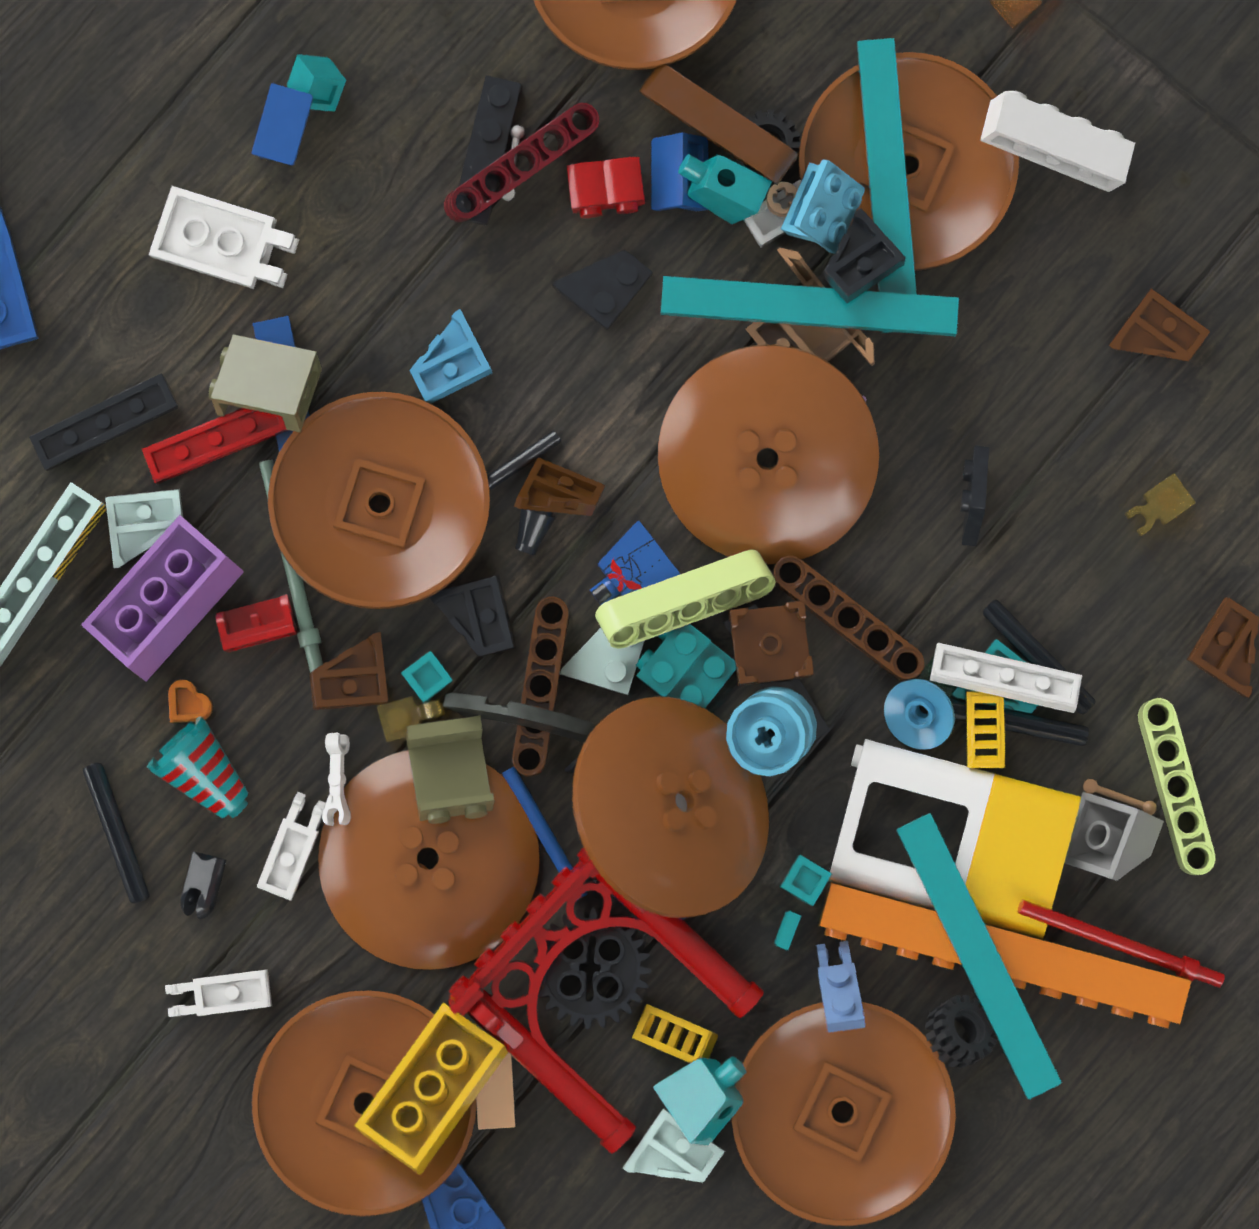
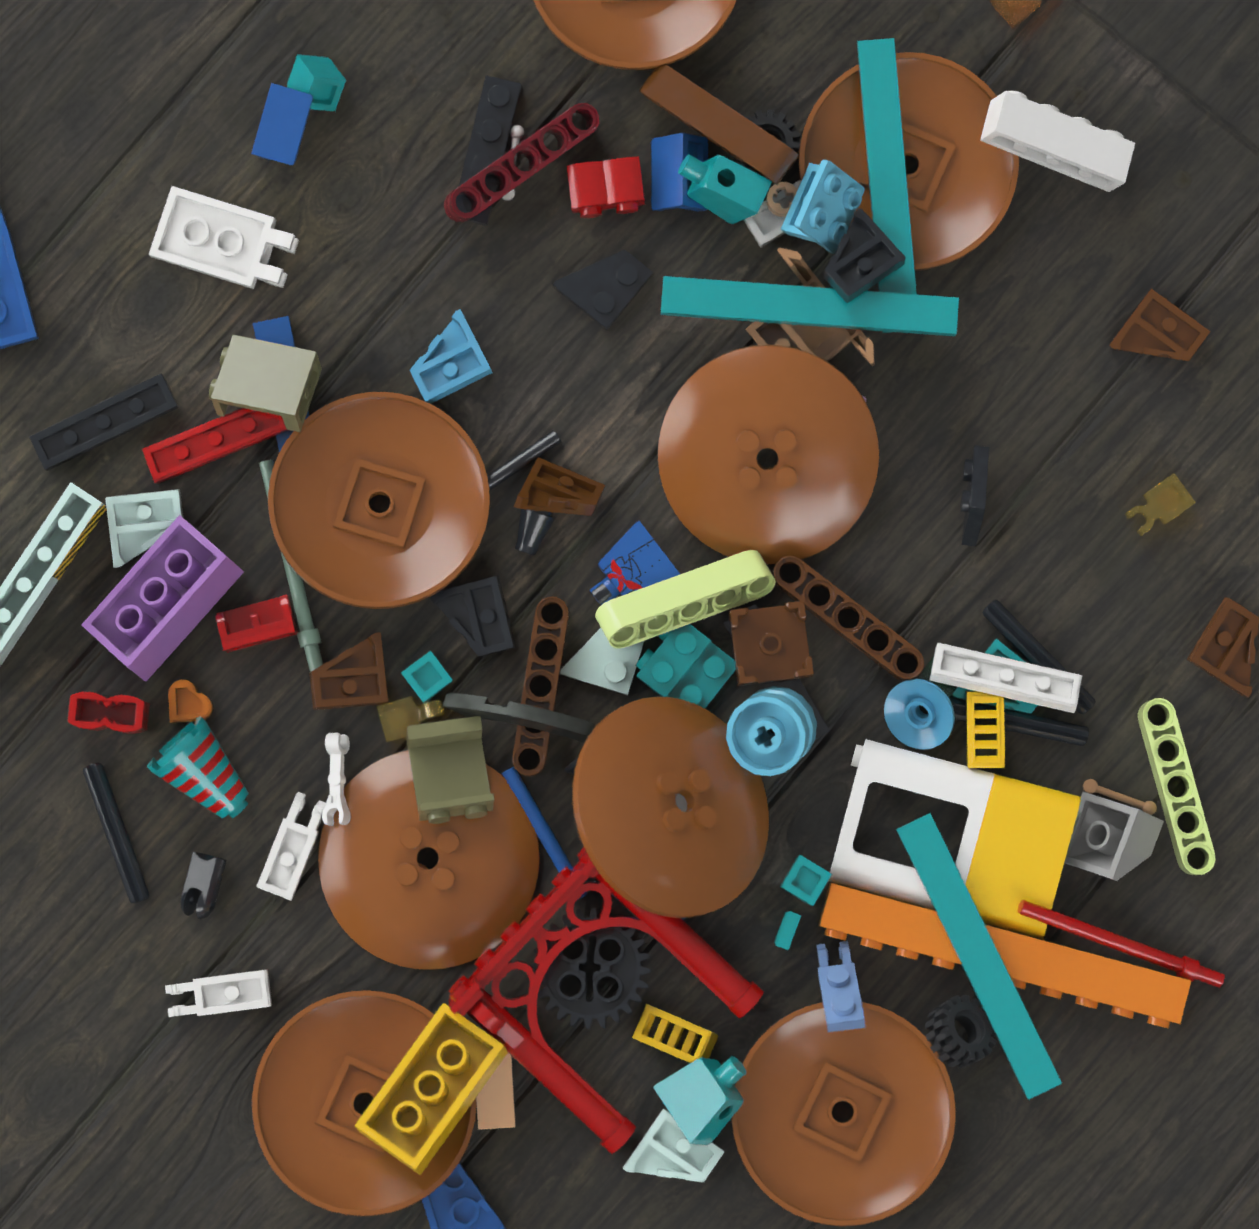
(99, 712): none -> red brick

